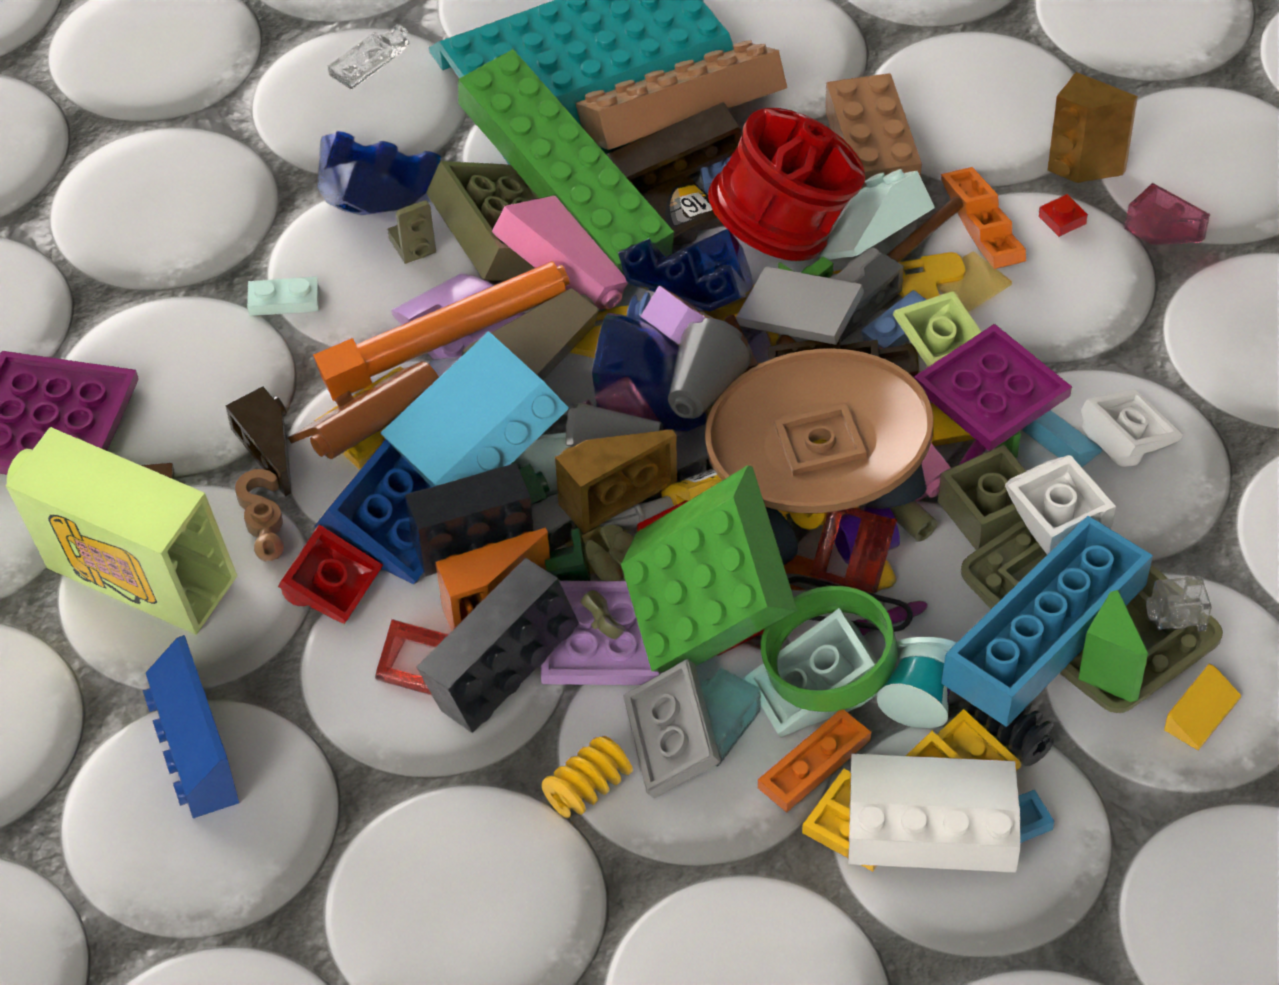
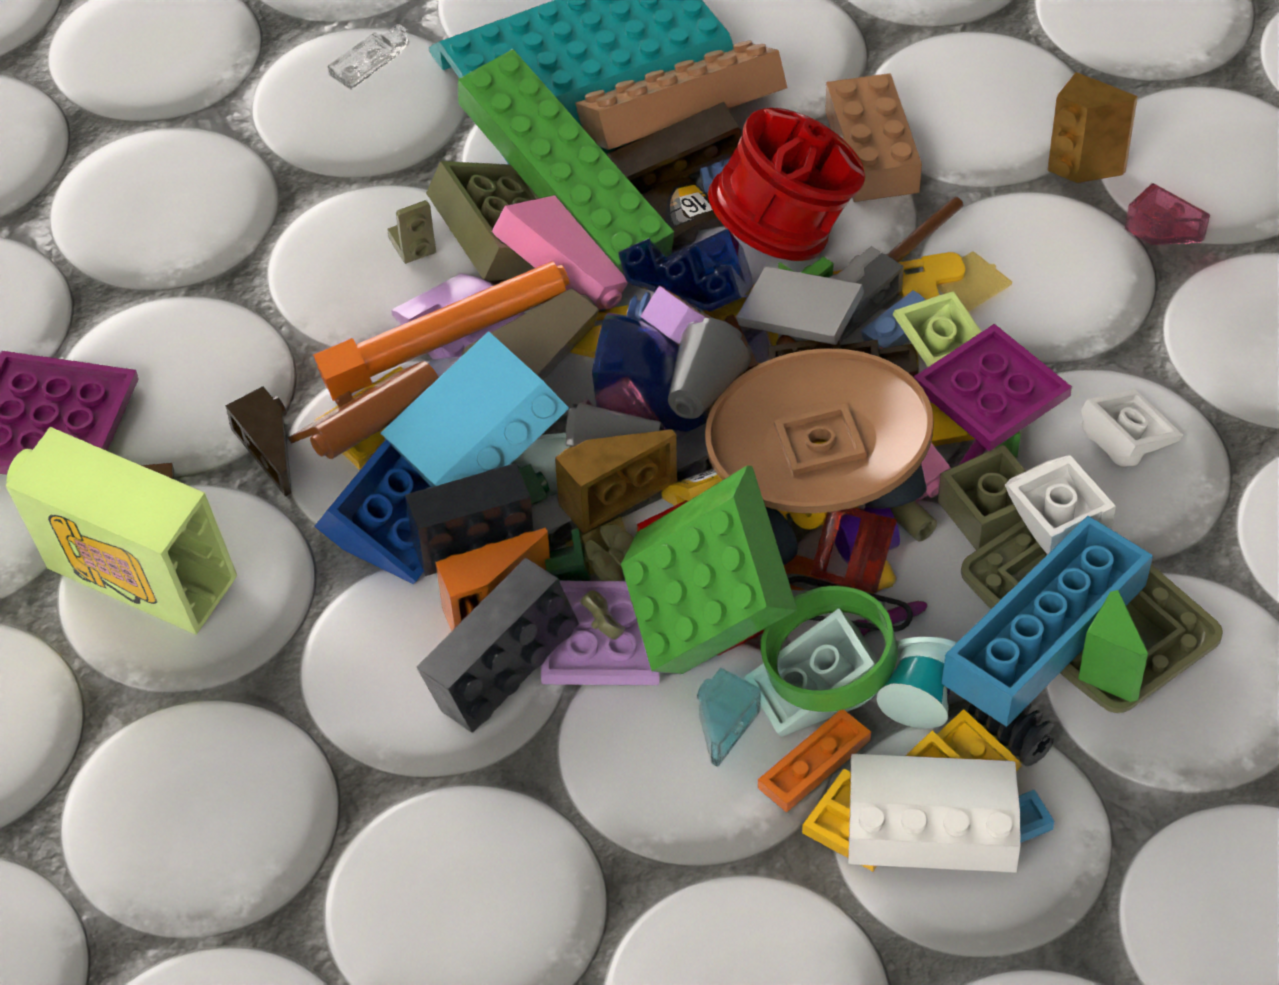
(190, 732): blue slope -> none
(261, 515): medium nougat piece -> none
(283, 296): light aqua plate -> none
(329, 575): red slope -> none
(371, 176): clear blue brick -> none
(396, 636): clear red tile -> none
(584, 774): yellow piece -> none
(639, 513): light grey axle -> none
(671, 728): light grey tile -> none
(878, 212): light aqua slope -> none
(983, 217): orange slope -> none
(1062, 215): red plate -> none
(1062, 438): medium azure slope -> none
(1179, 603): clear brick -> none
(1202, 708): yellow slope -> none

